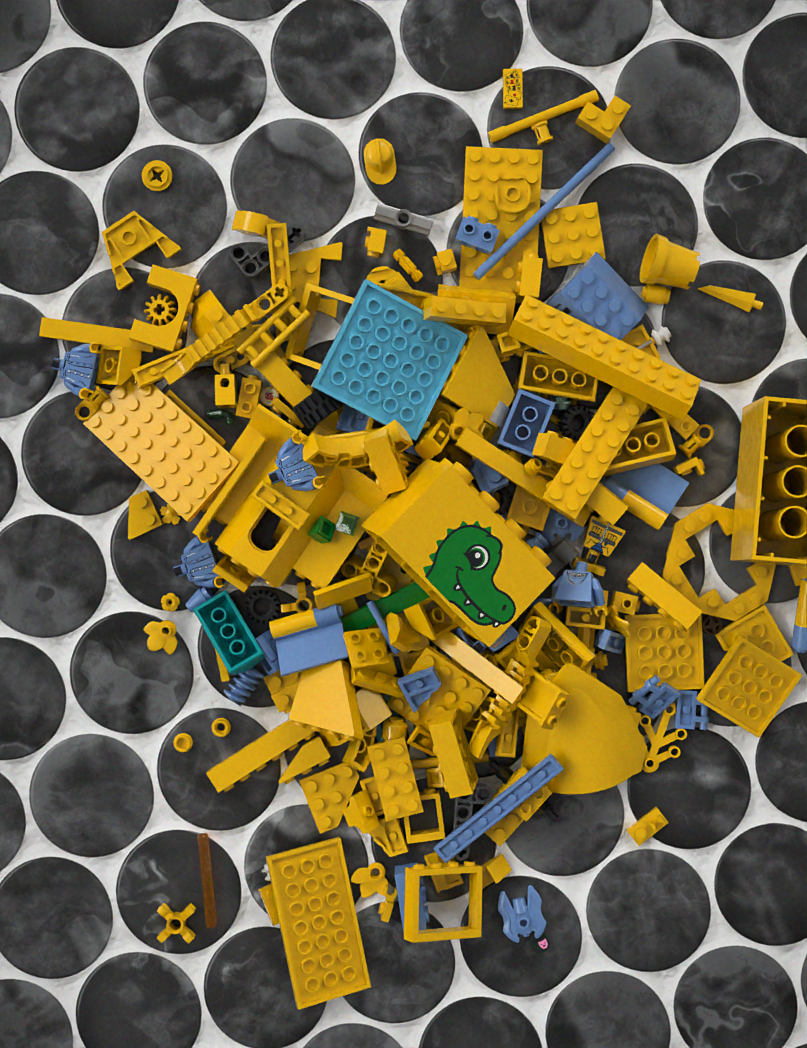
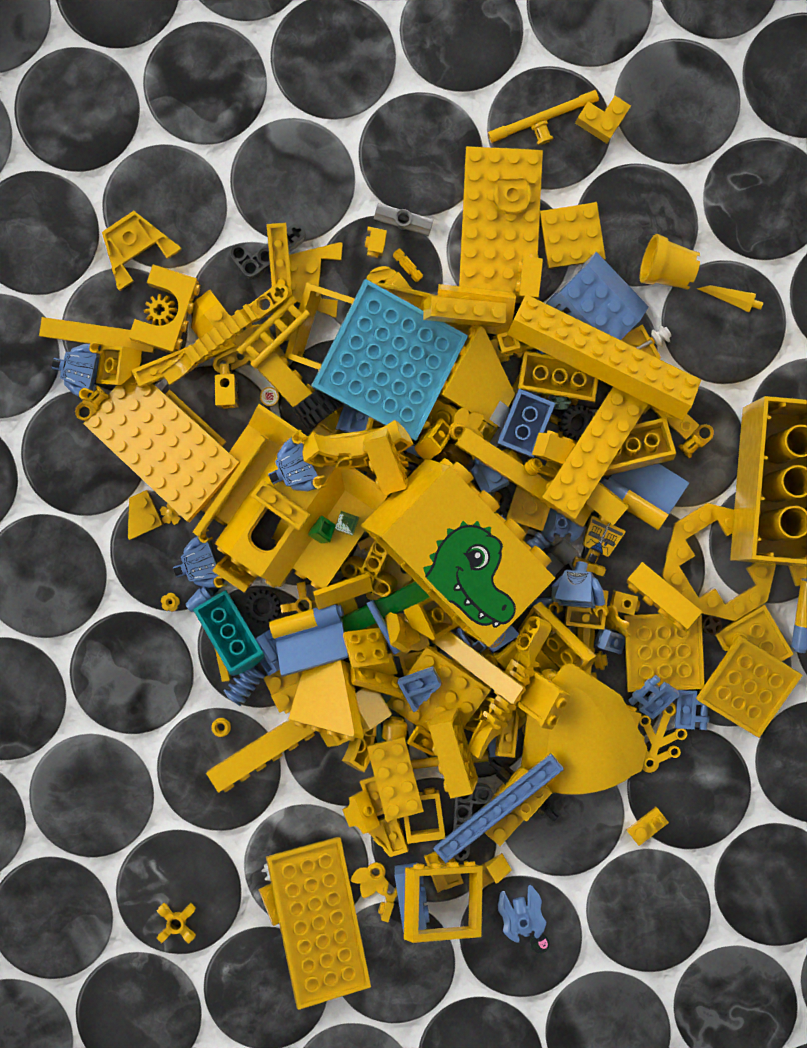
(148, 175): yellow gear -> none
(159, 638): yellow plate -> none
(183, 742): yellow plate -> none
(207, 880): clear orange axle -> none
(222, 413): clear green arm -> none
(249, 396): yellow brick -> none
(251, 223): yellow brick -> none
(281, 408): yellow plate -> none
(310, 754): yellow slope -> none
(329, 793): yellow plate -> none
(380, 161): yellow piece -> none
(434, 778): yellow tile -> none
(445, 262): yellow brick -> none
(477, 235): medium blue brick -> none
(512, 89): yellow tile -> none
(544, 211): medium blue piece -> none
(655, 294): yellow brick -> none
(686, 467): yellow bracket -> none

